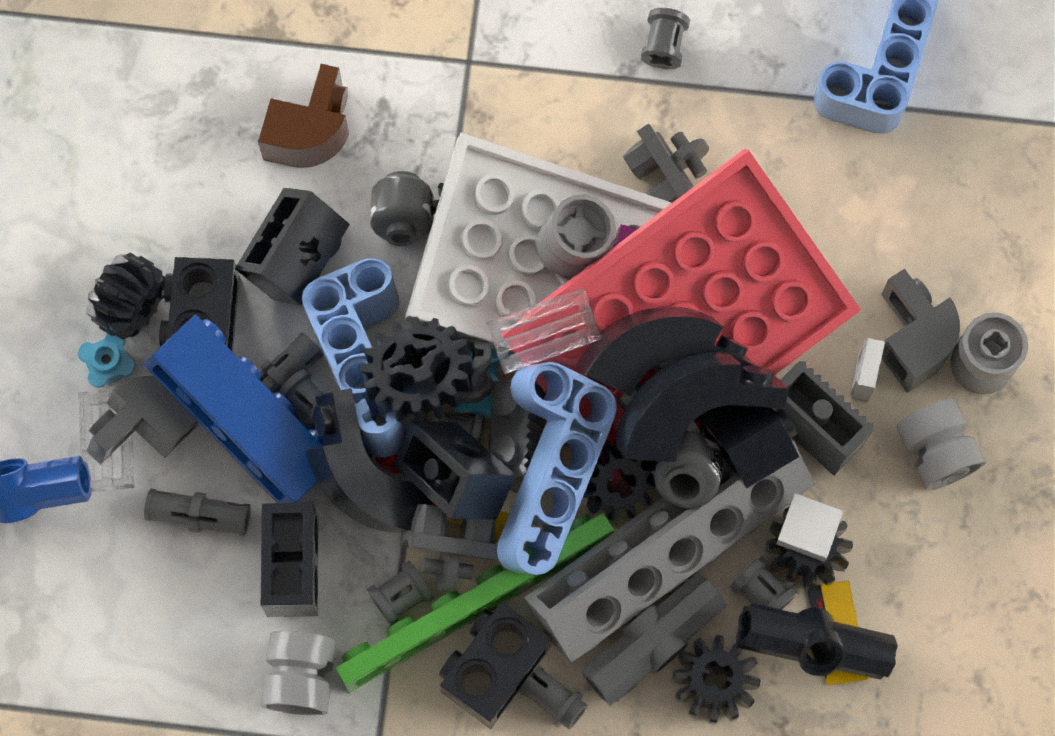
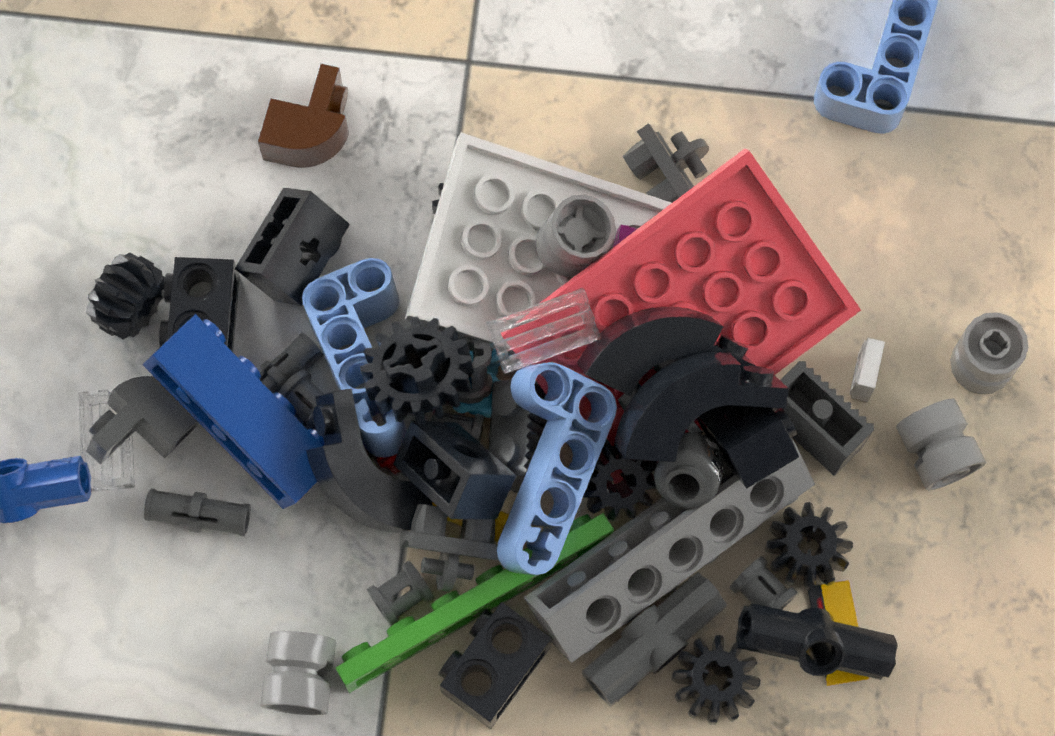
(102, 373): medium azure plate -> none
(289, 559): black brick -> none
(401, 207): dark grey head -> none
(554, 698): dark grey pin -> none
(665, 38): dark grey bush -> none
(809, 527): white tile -> none
(928, 334): dark grey brick -> none

